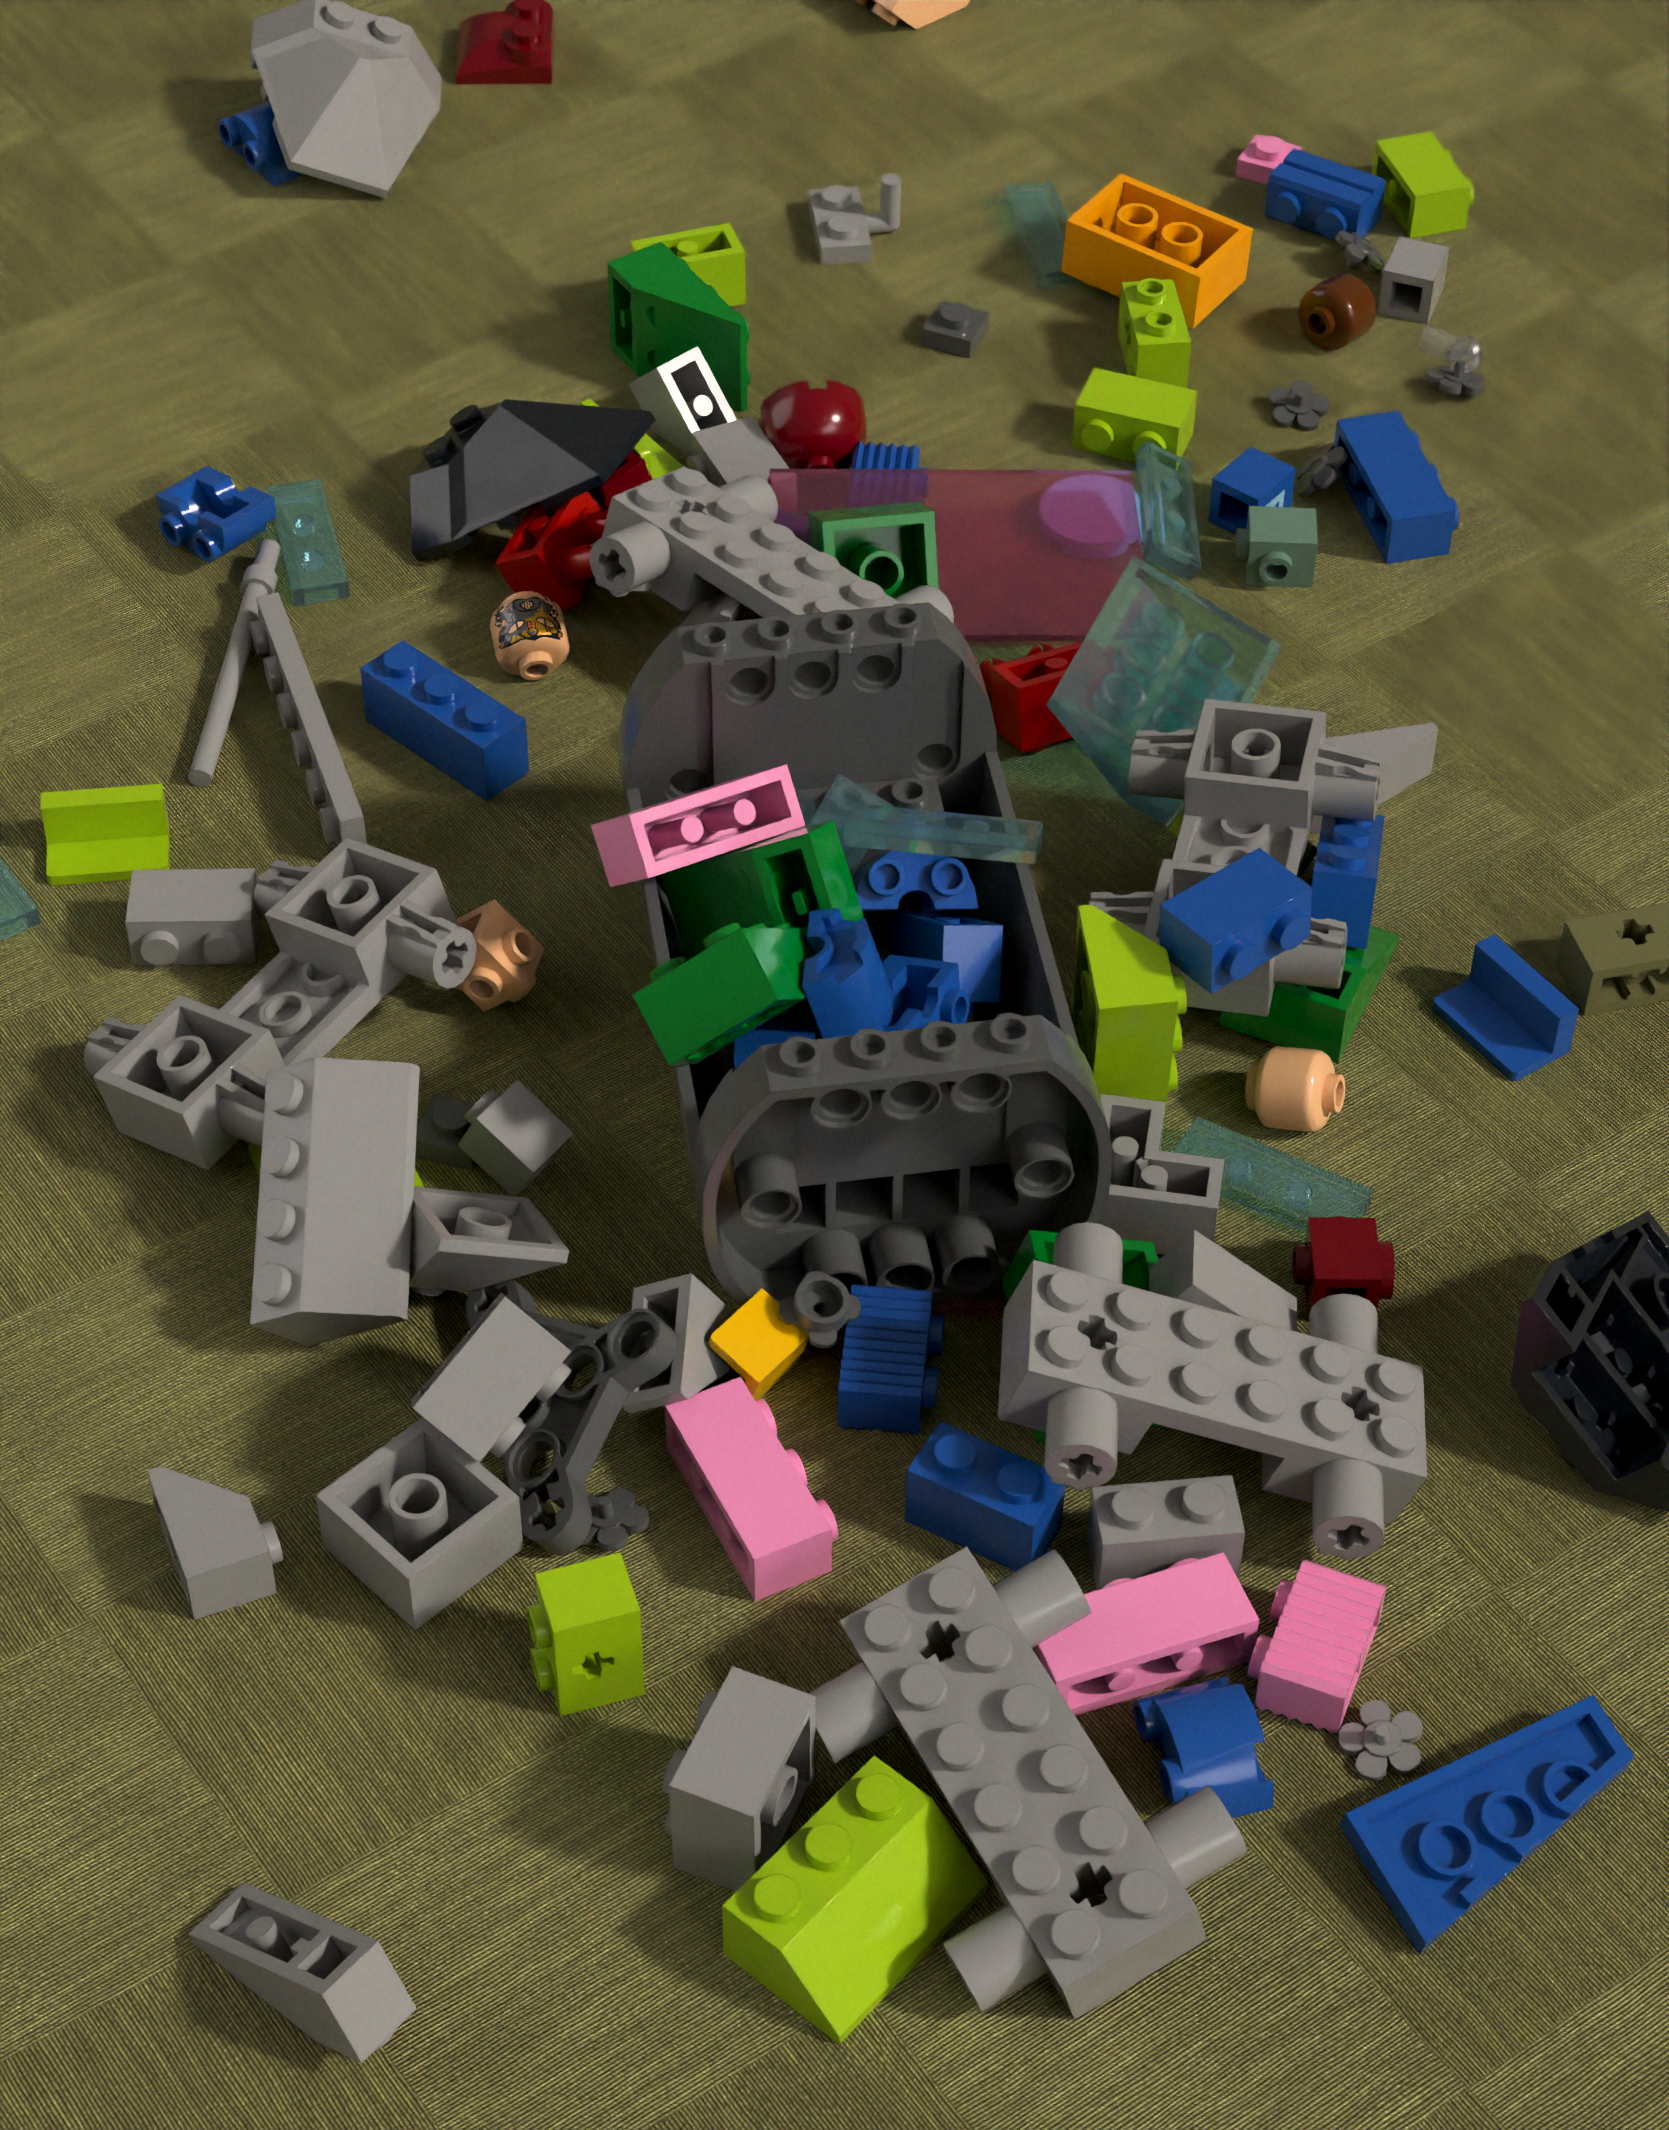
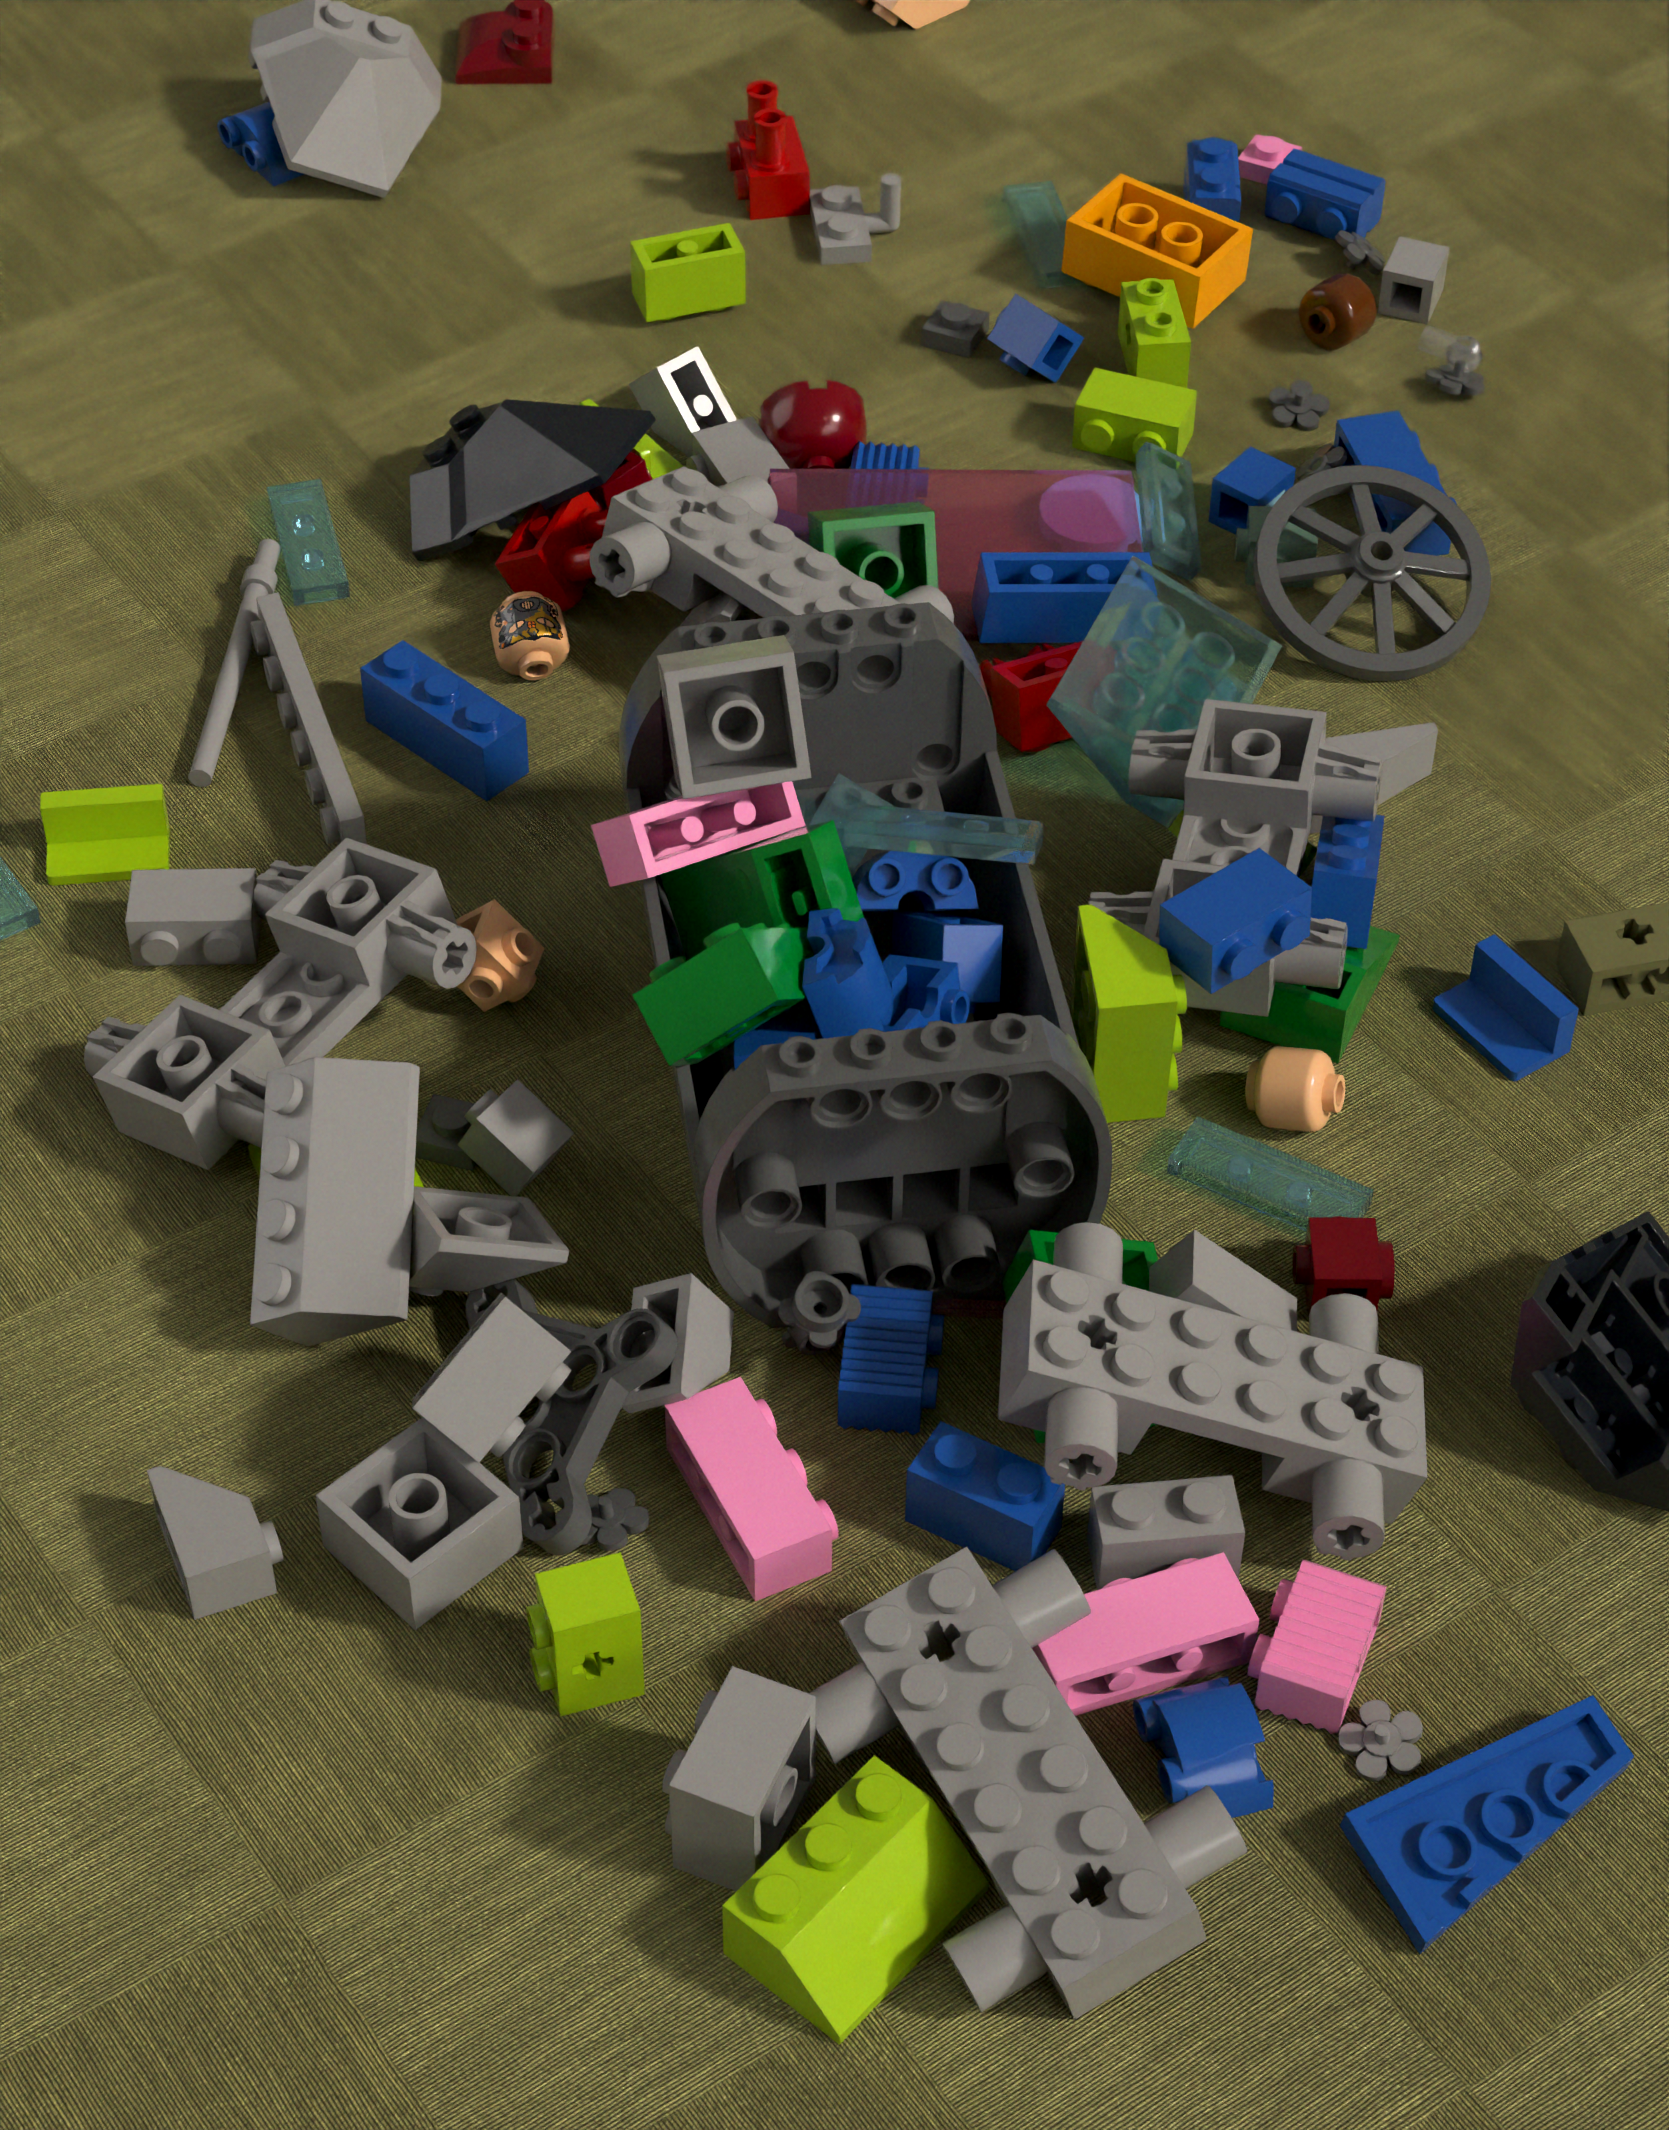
(212, 514): blue cylinder -> none
(308, 1969): light grey slope -> none
(666, 310): green slope -> none
(734, 716): none -> light grey brick
(759, 1343): yellow panel -> none
(768, 158): none -> red brick
(1033, 339): none -> blue brick
(1043, 594): none -> blue brick
(1155, 1191): light grey brick -> none
(1213, 176): none -> blue brick
(1372, 576): none -> dark grey wheel
(1422, 184): lime brick -> none

